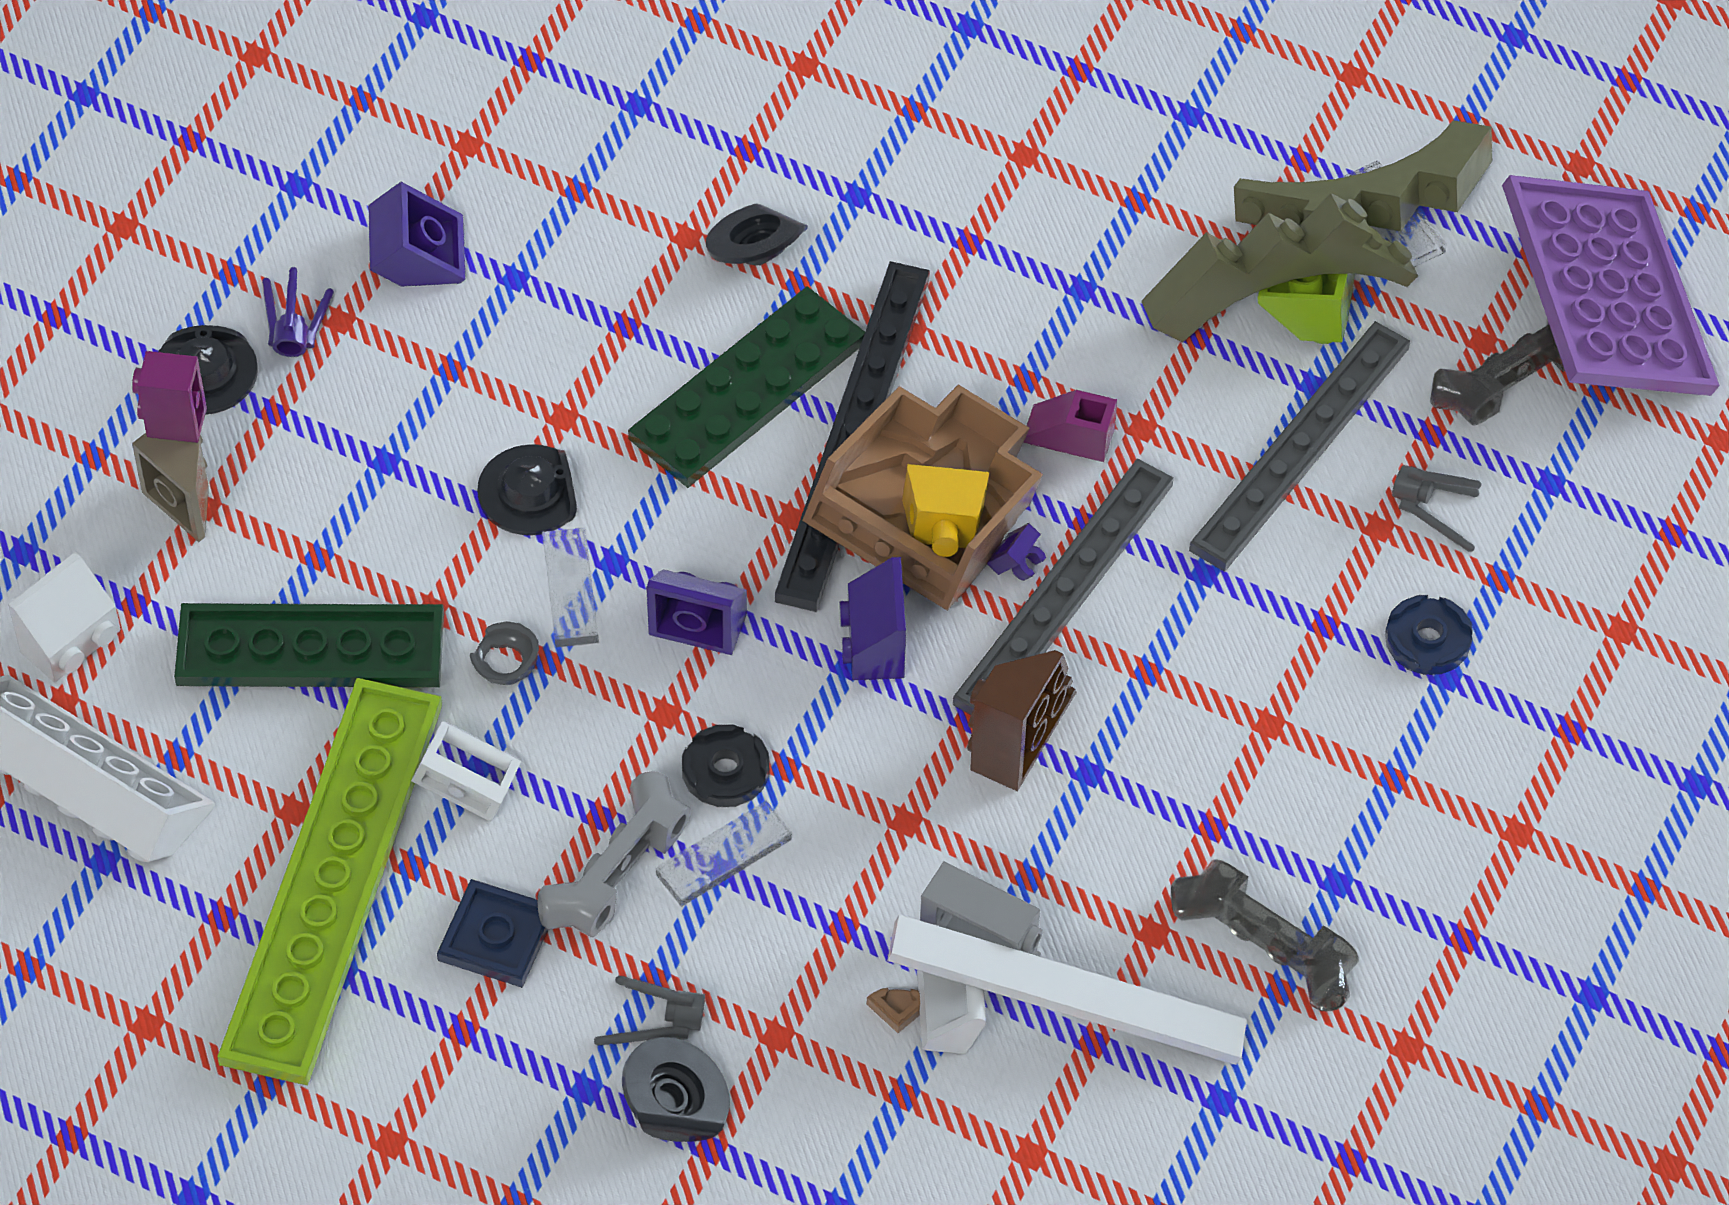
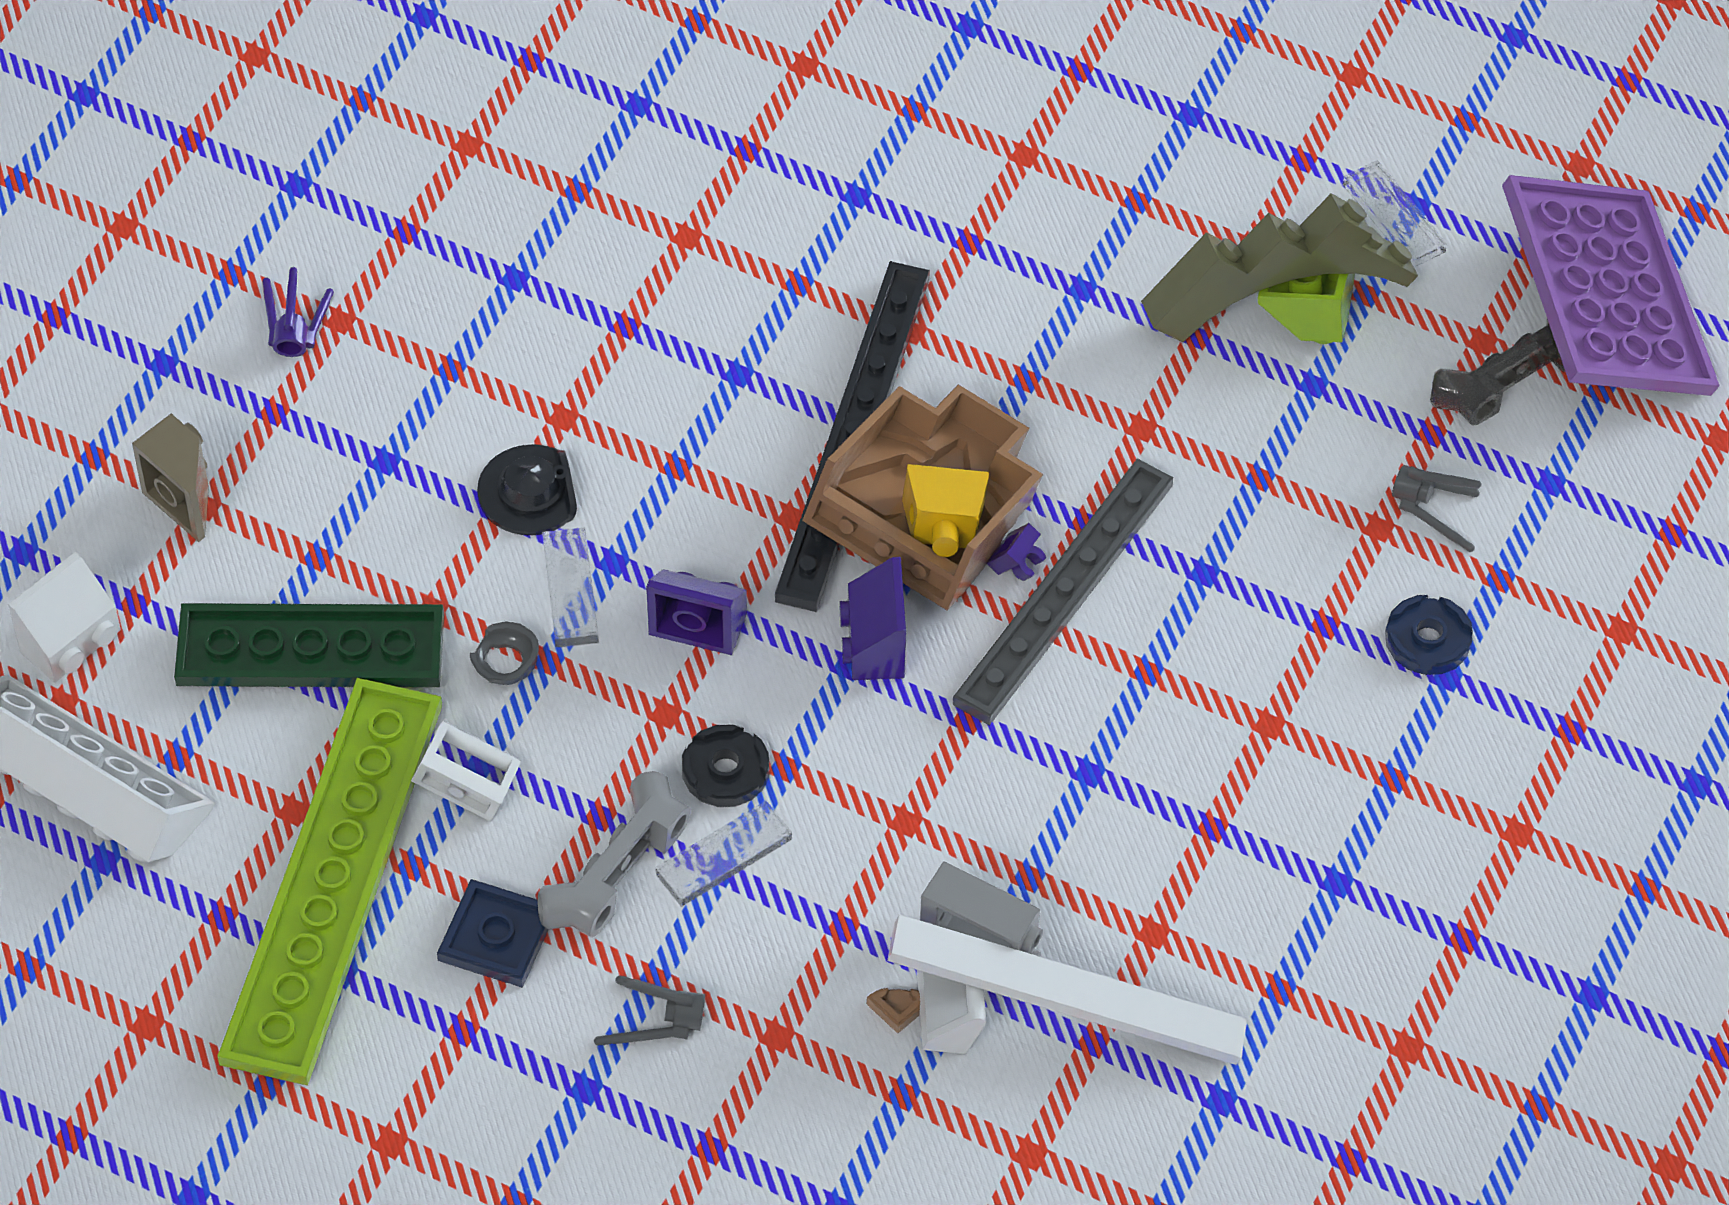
(170, 396): magenta brick -> none
(224, 360): black hat -> none
(415, 239): dark purple slope -> none
(675, 1090): hat -> none
(746, 387): dark green plate -> none
(752, 235): black hat -> none
(1017, 715): reddish brown wedge -> none
(1074, 424): magenta slope -> none
(1222, 895): clear smoke plate -> none
(1299, 446): dark grey tile -> none
(1433, 177): olive arch -> none

